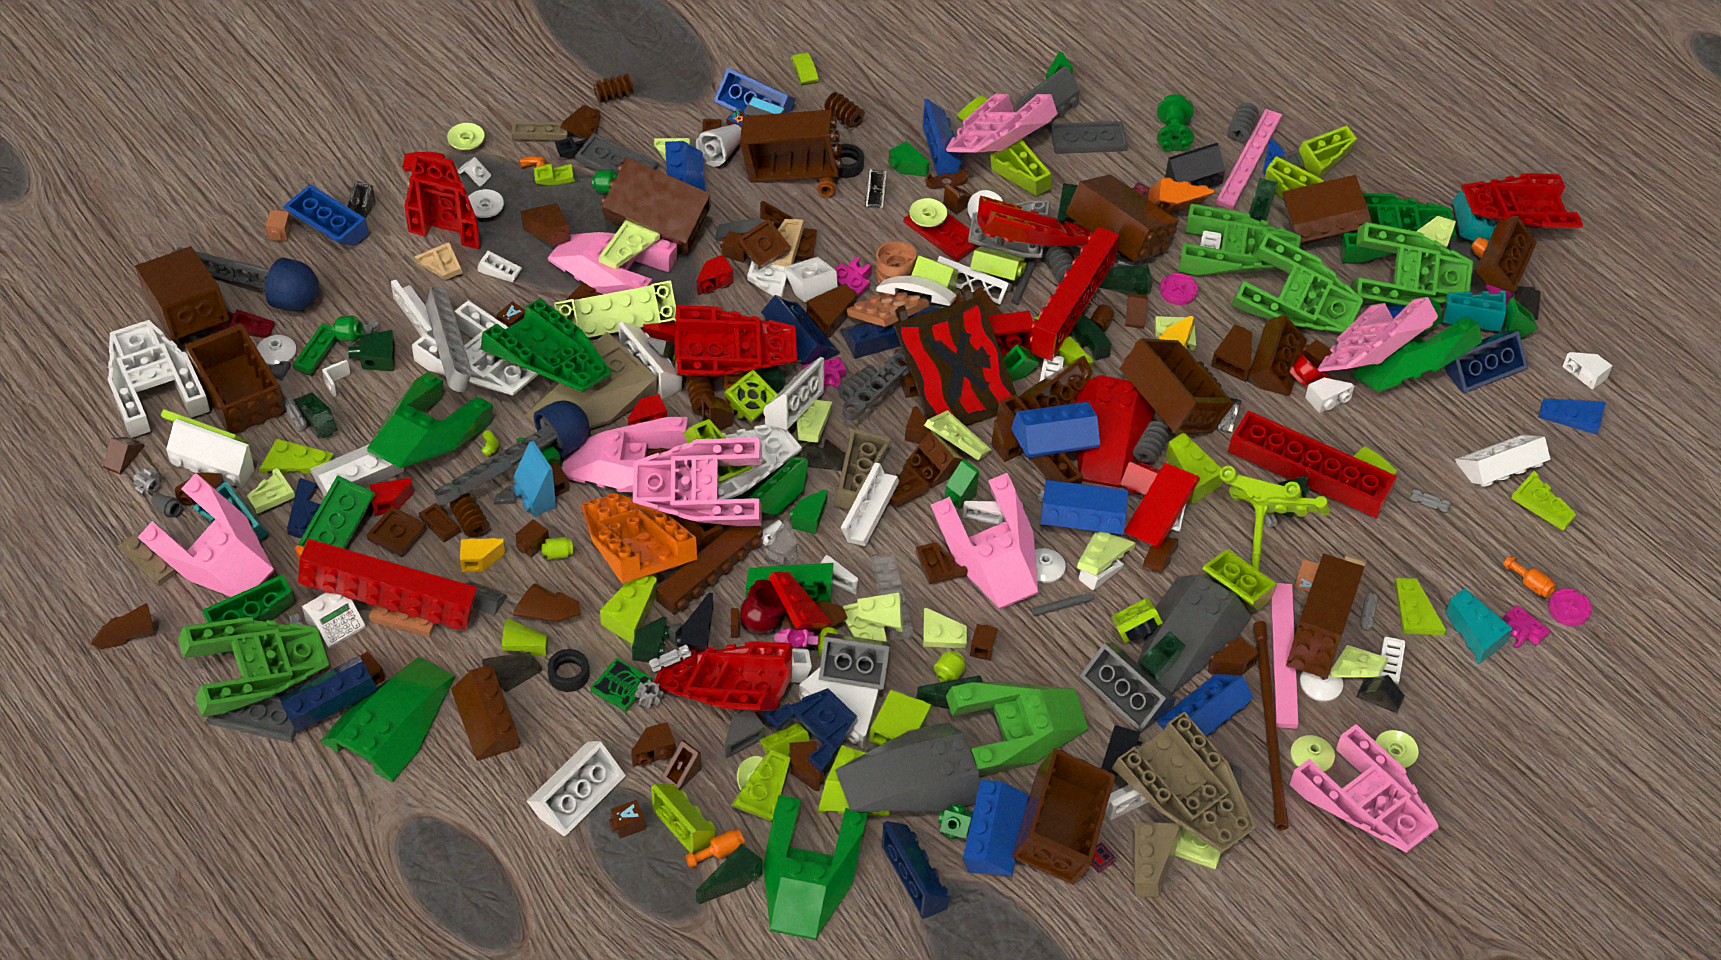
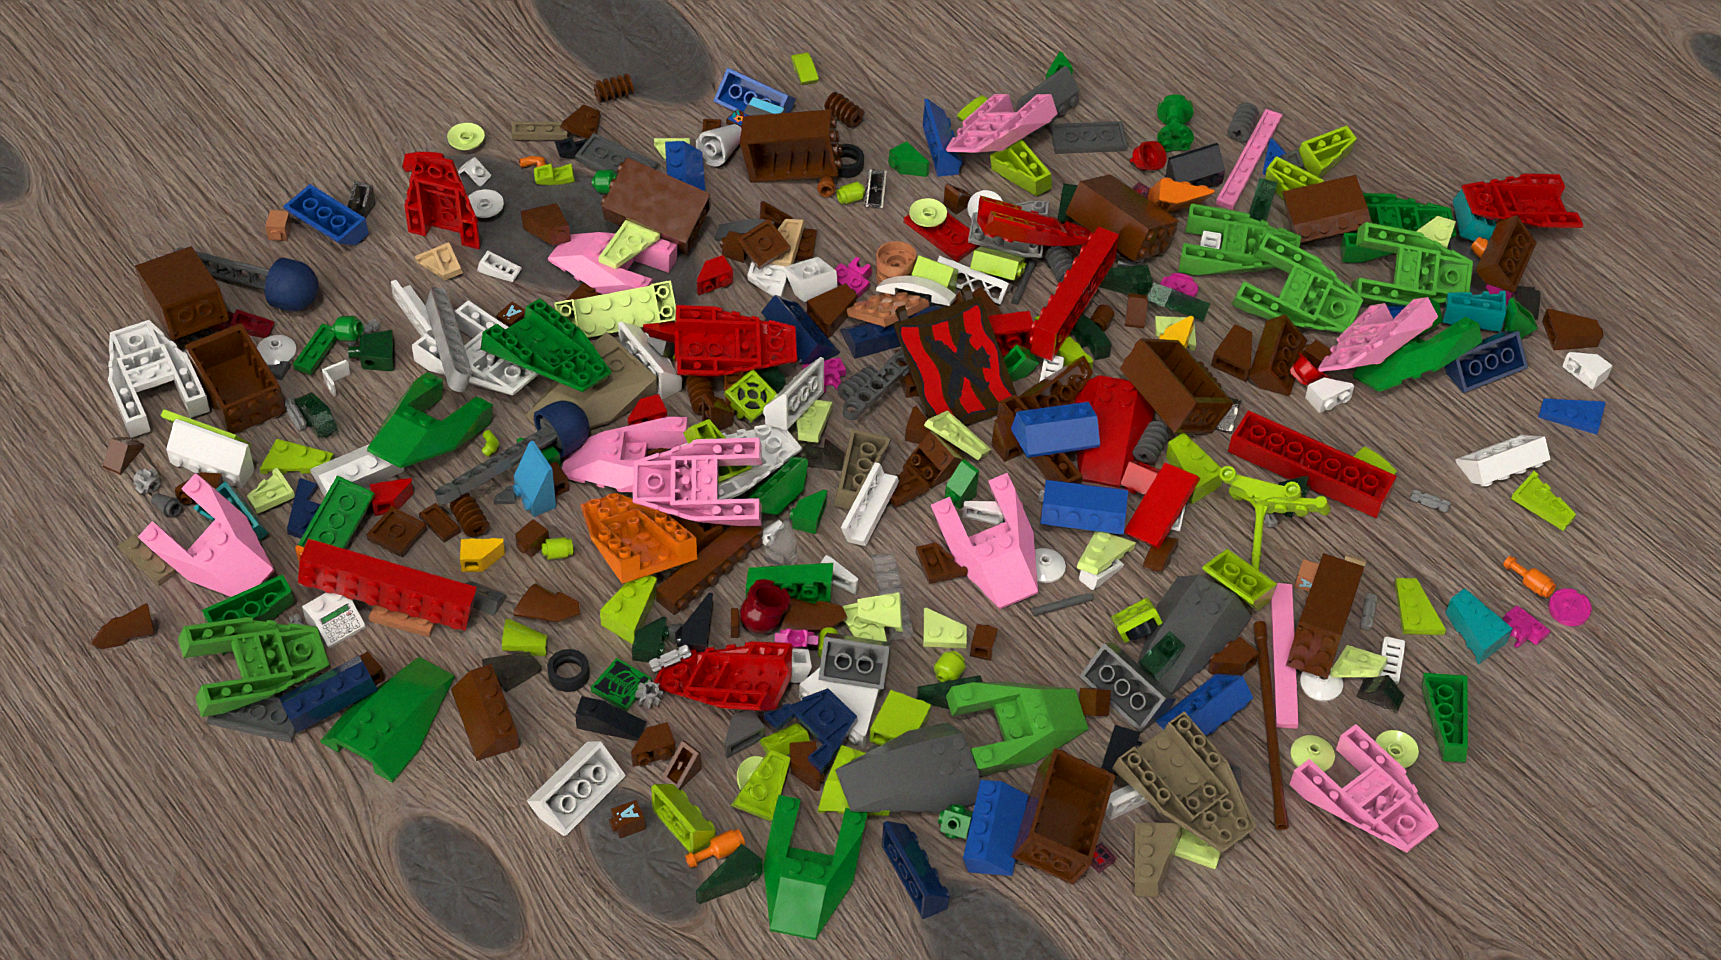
(606, 719): none -> black slope
(797, 602): red wing -> none
(850, 193): none -> lime brick
(957, 179): reddish brown piece -> none
(1095, 701): none -> reddish brown panel
(1149, 156): none -> red piece
(1178, 301): none -> clear green slope
(1448, 709): none -> green wedge
(1571, 331): none -> reddish brown slope

